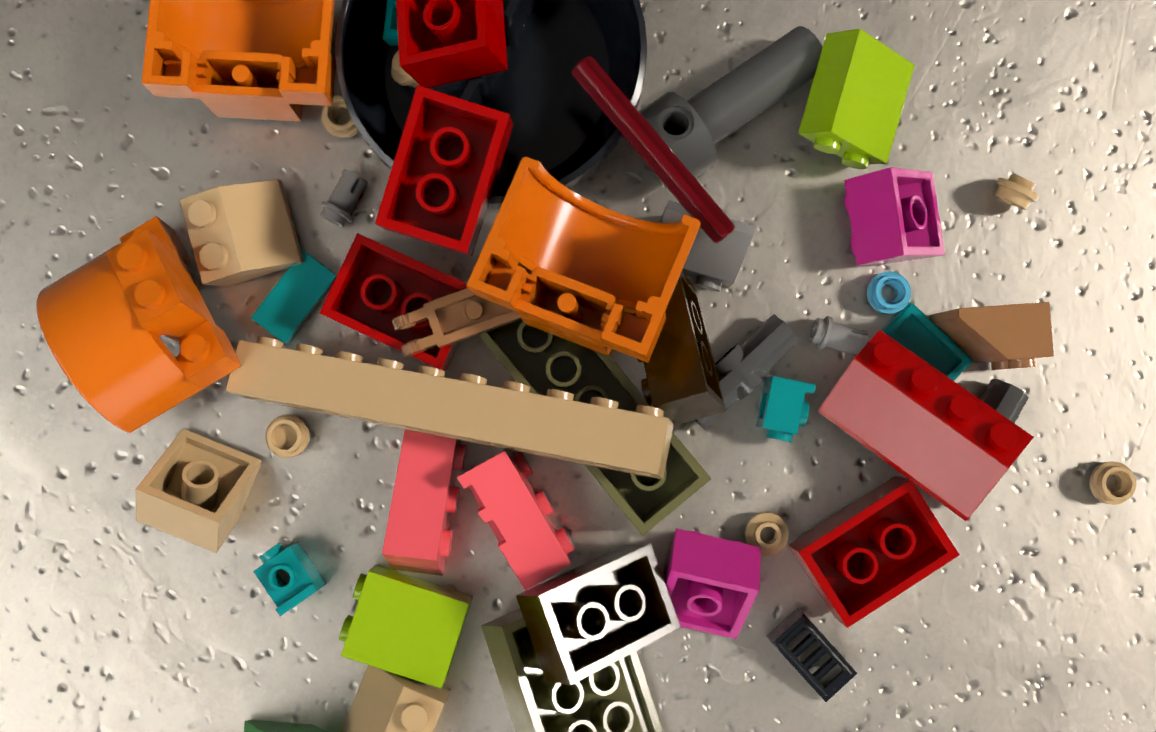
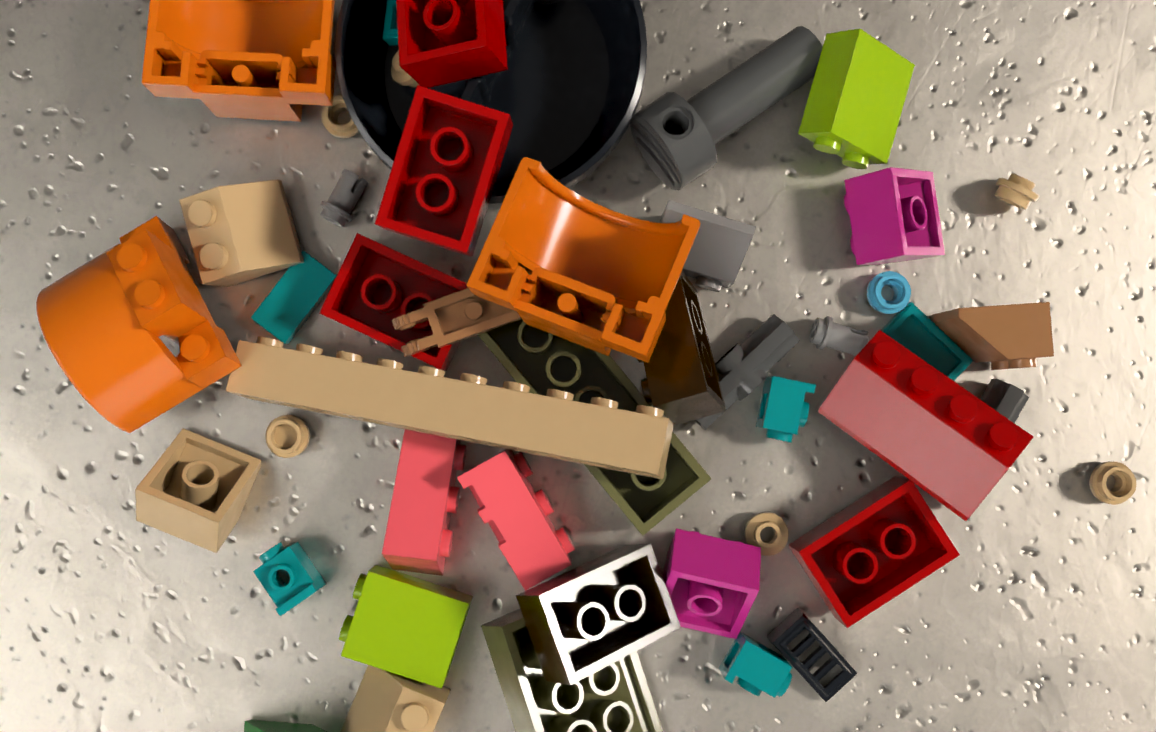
(652, 149): dark red axle -> none
(756, 667): none -> teal brick

